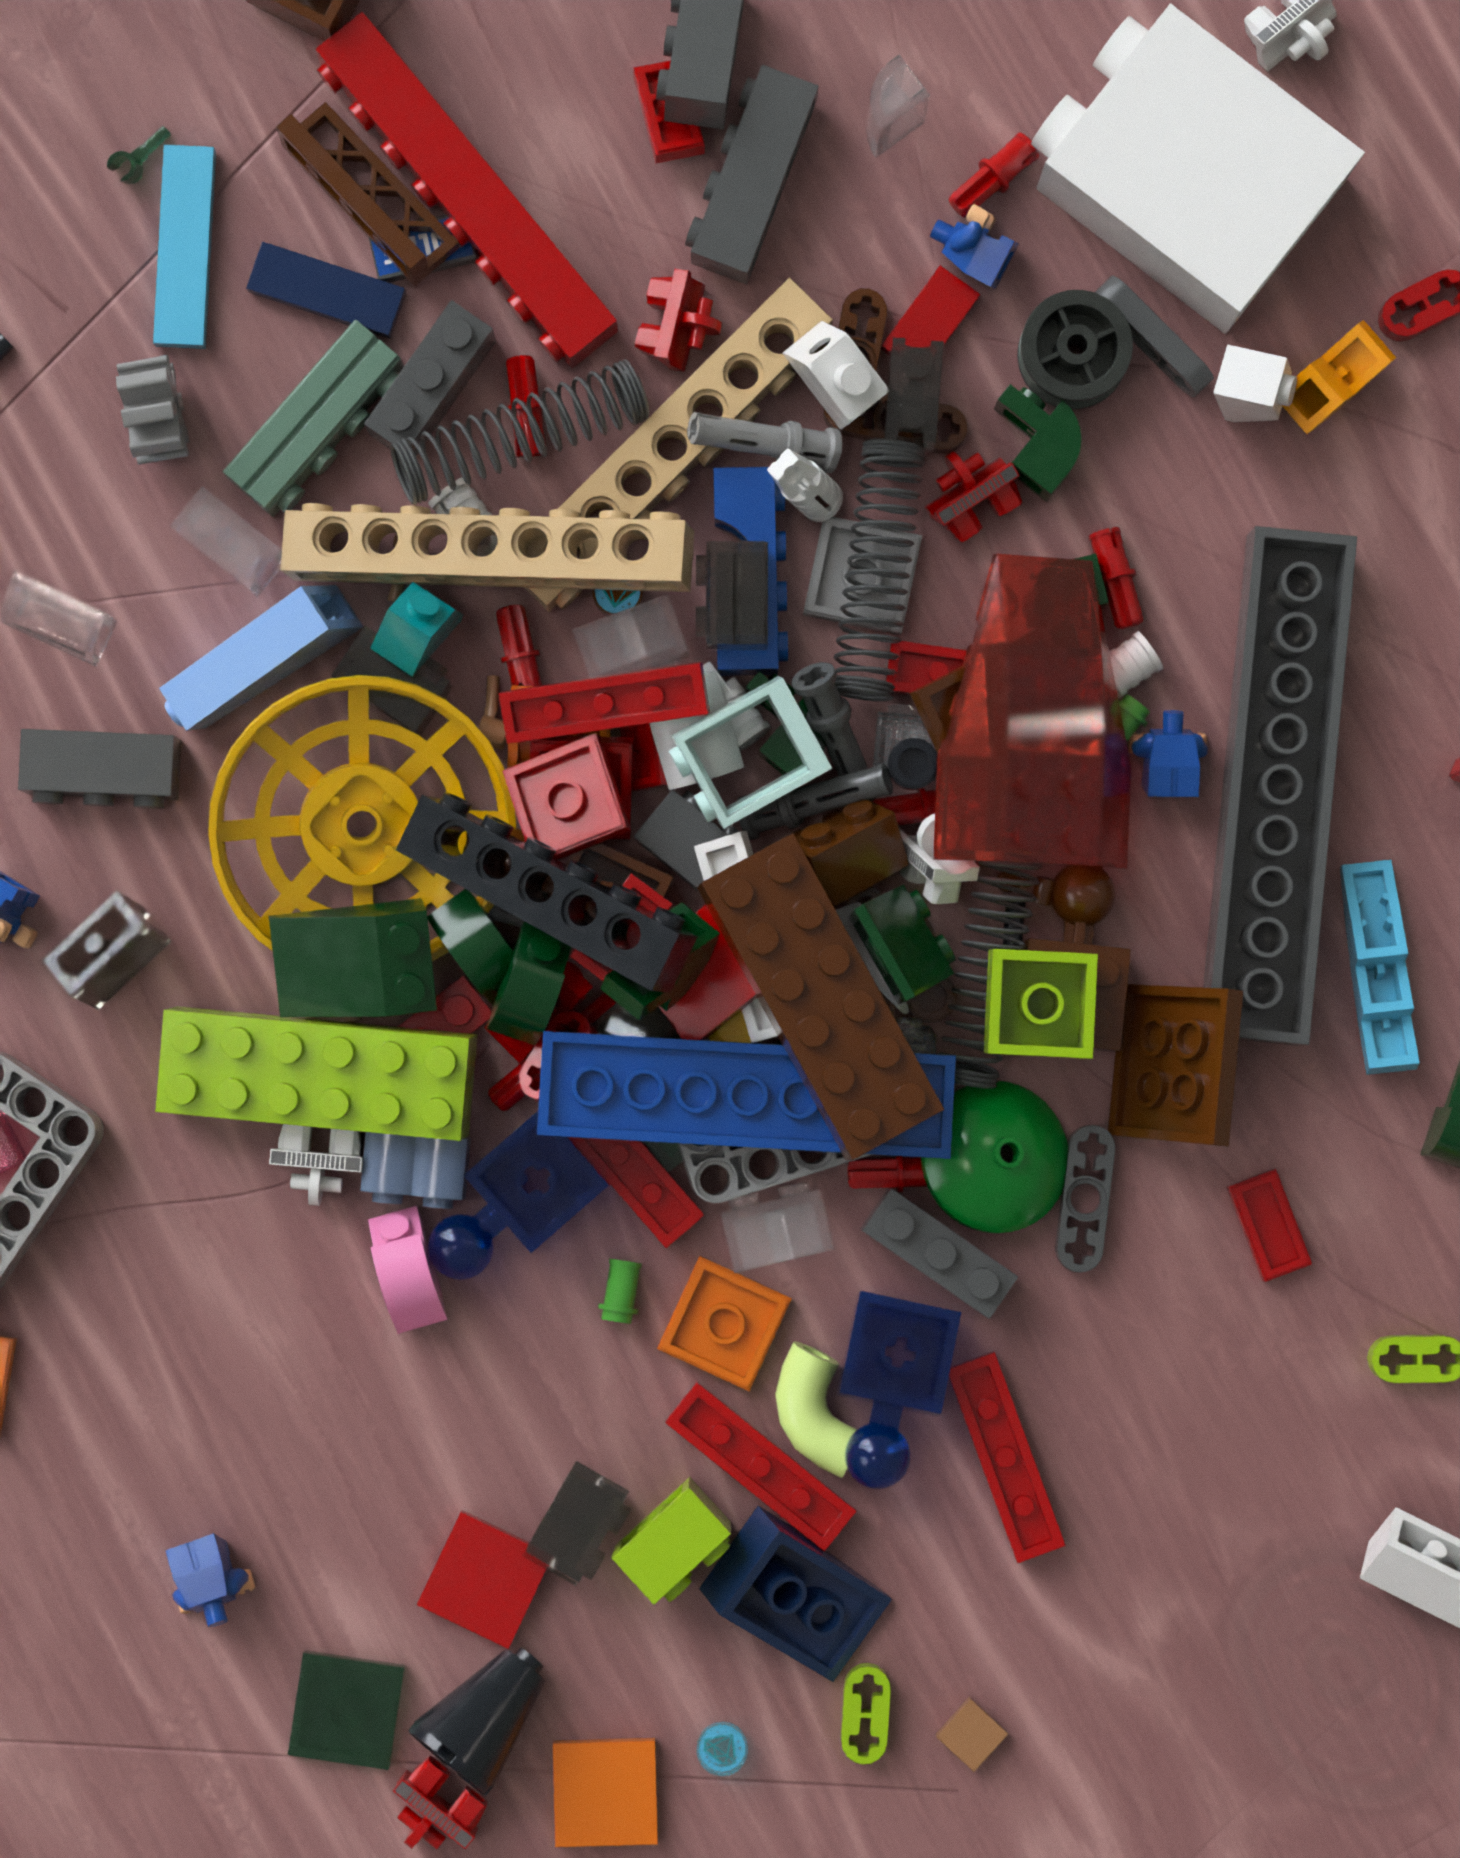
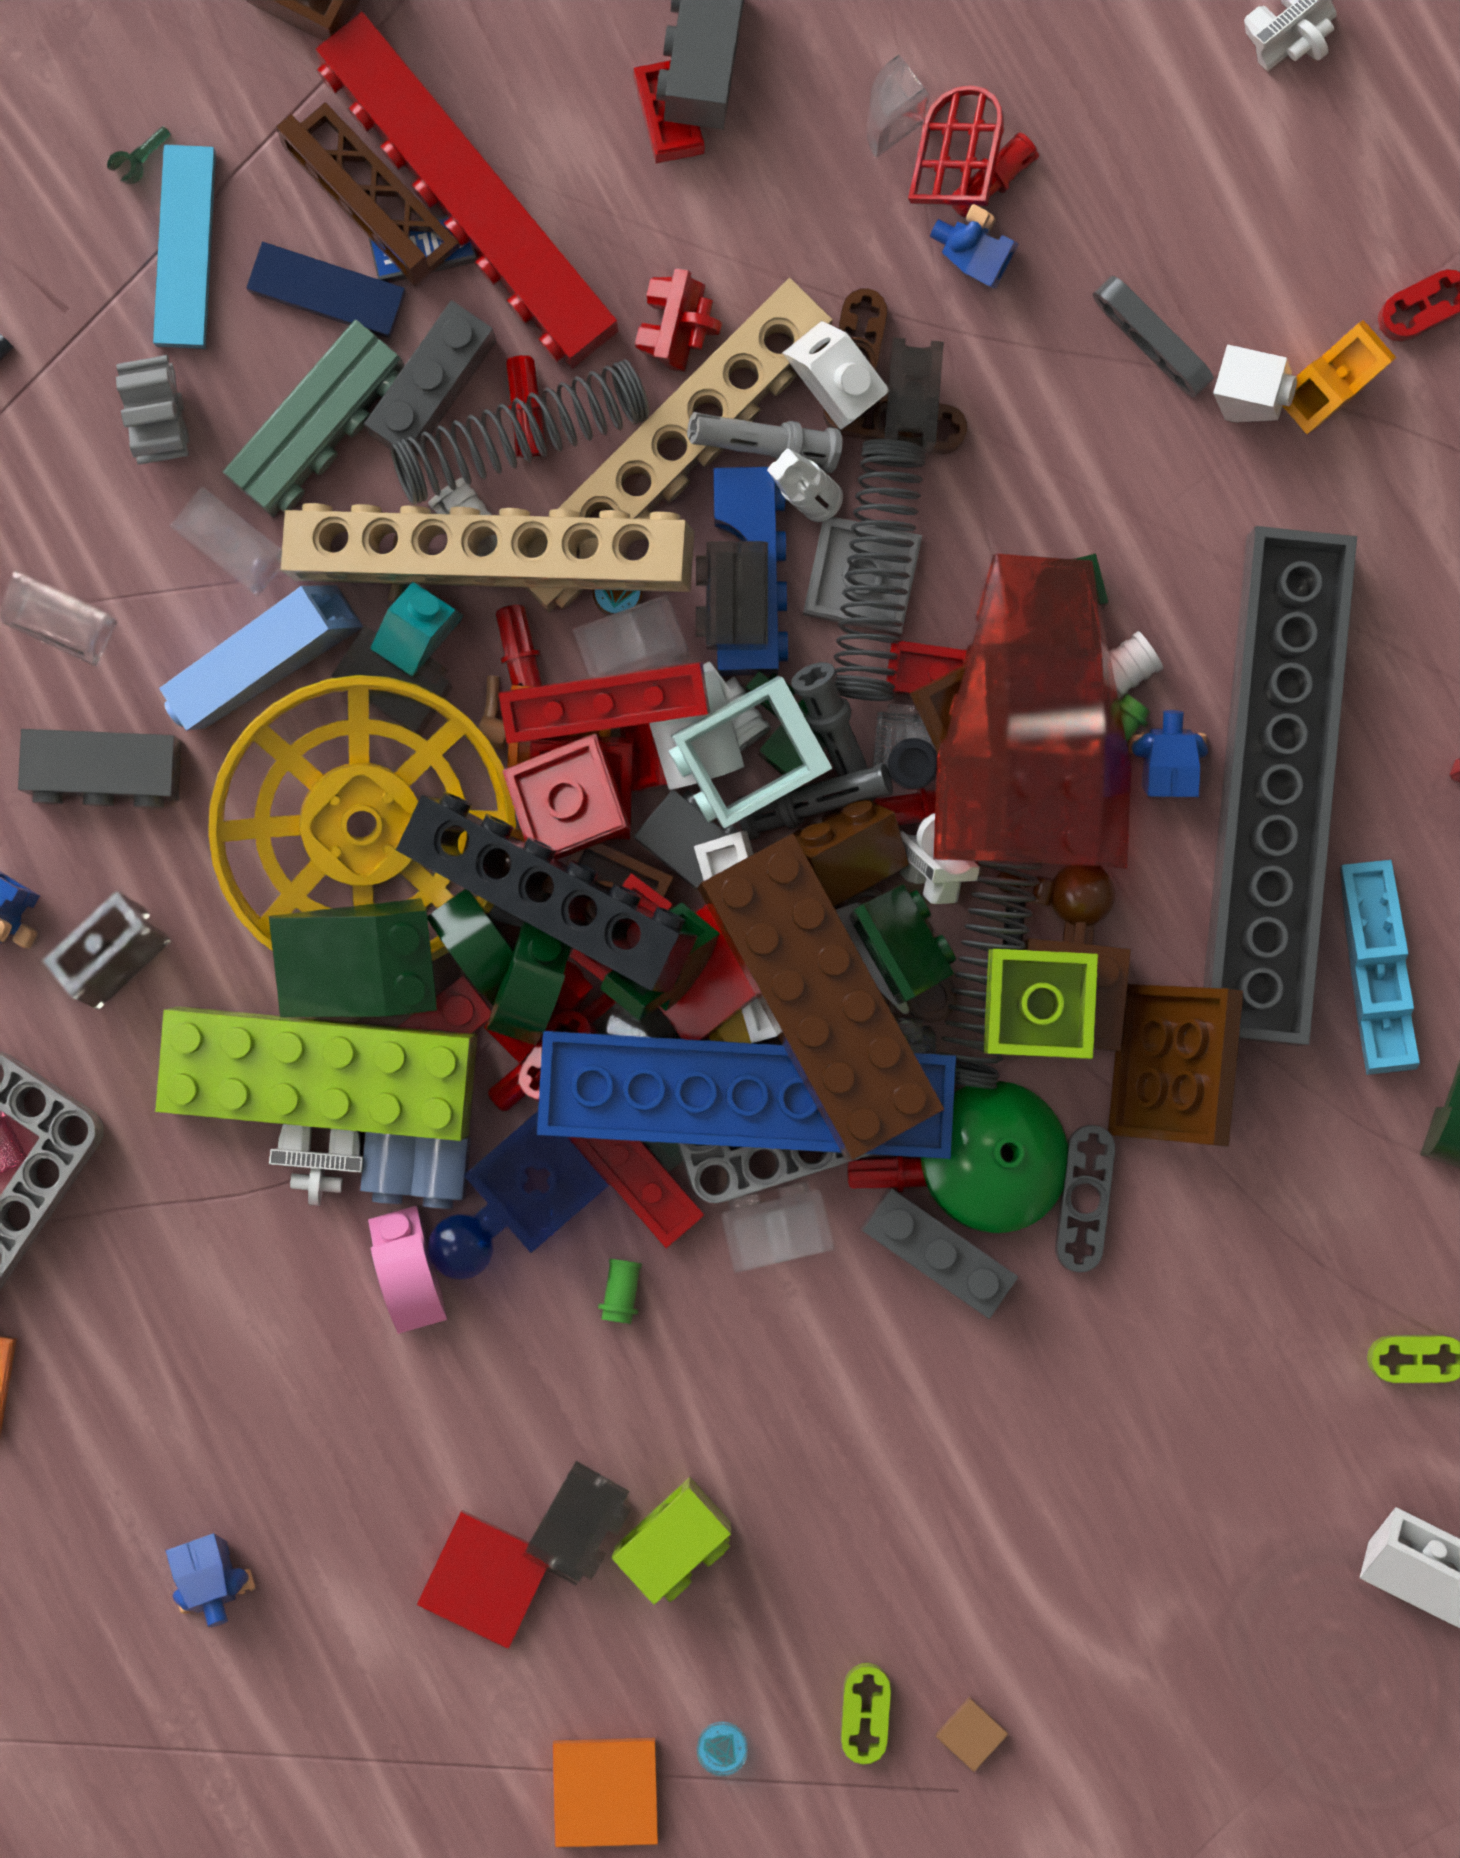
(346, 1710): clear green tile -> none
(455, 1820): red hips -> none
(482, 1718): black cone -> none
(724, 1323): orange tile -> none
(753, 174): dark grey brick -> none
(760, 1466): red plate -> none
(793, 1594): dark blue slope -> none
(804, 1408): yellowish green cylinder -> none
(878, 1451): clear blue brick -> none
(935, 311): red tile -> none
(945, 160): none -> red window
(992, 483): red hips -> none
(1005, 1457): red plate -> none
(1052, 443): dark green brick -> none
(1082, 320): pearl dark grey wheel -> none
(1117, 577): red axle -> none
(1192, 164): white brick -> none
(1269, 1225): red tile -> none

